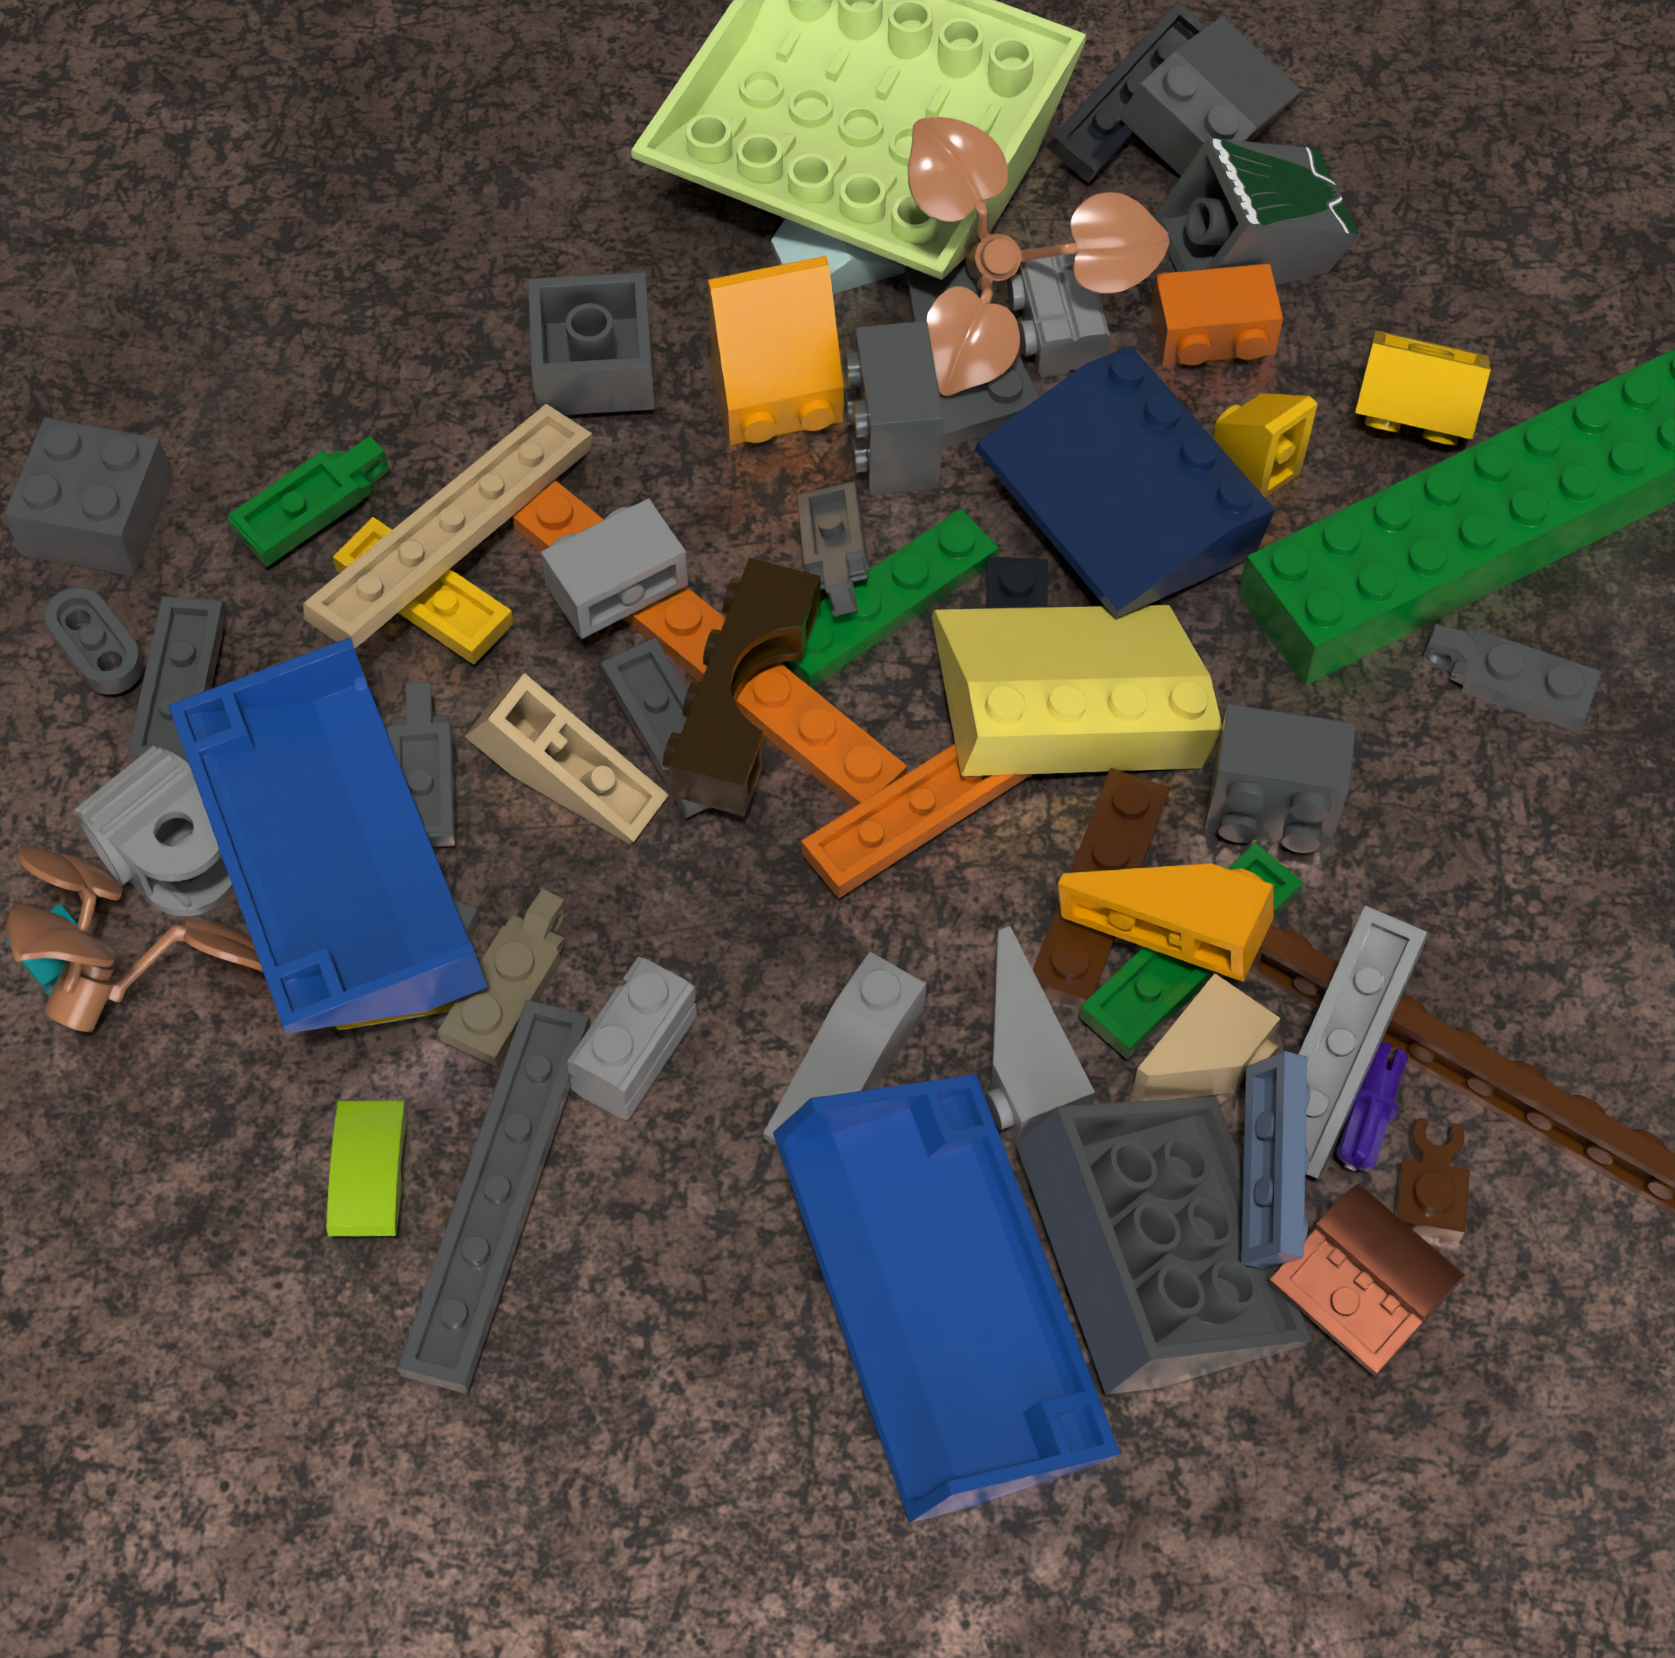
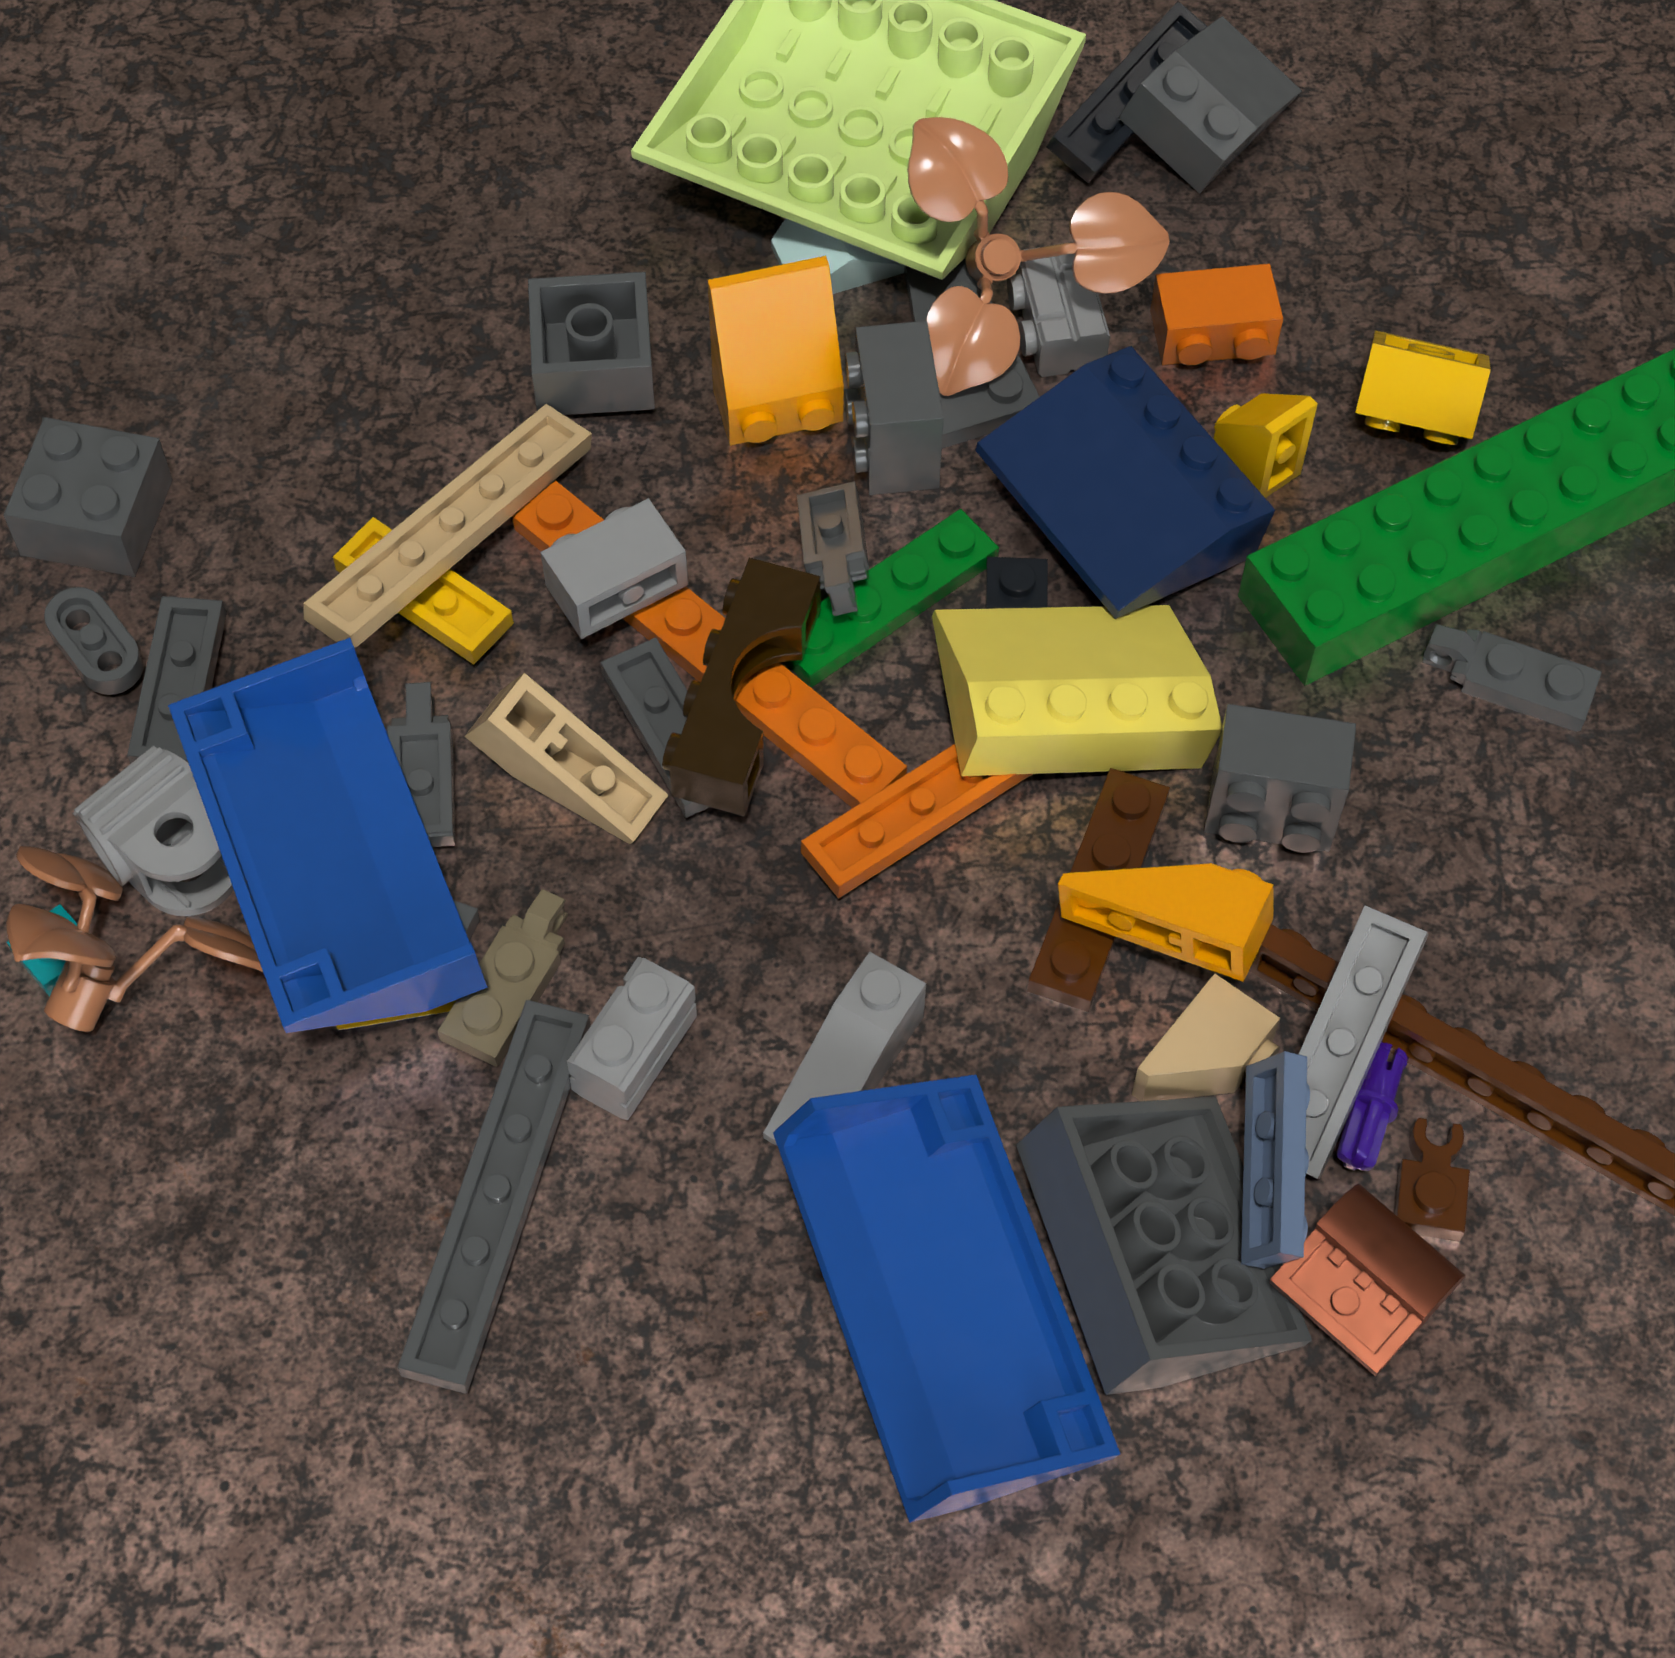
(307, 499): green hinge -> none
(366, 1168): lime slope -> none
(1029, 1052): light grey slope -> none
(1158, 985): green plate -> none
(1255, 208): dark grey slope -> none

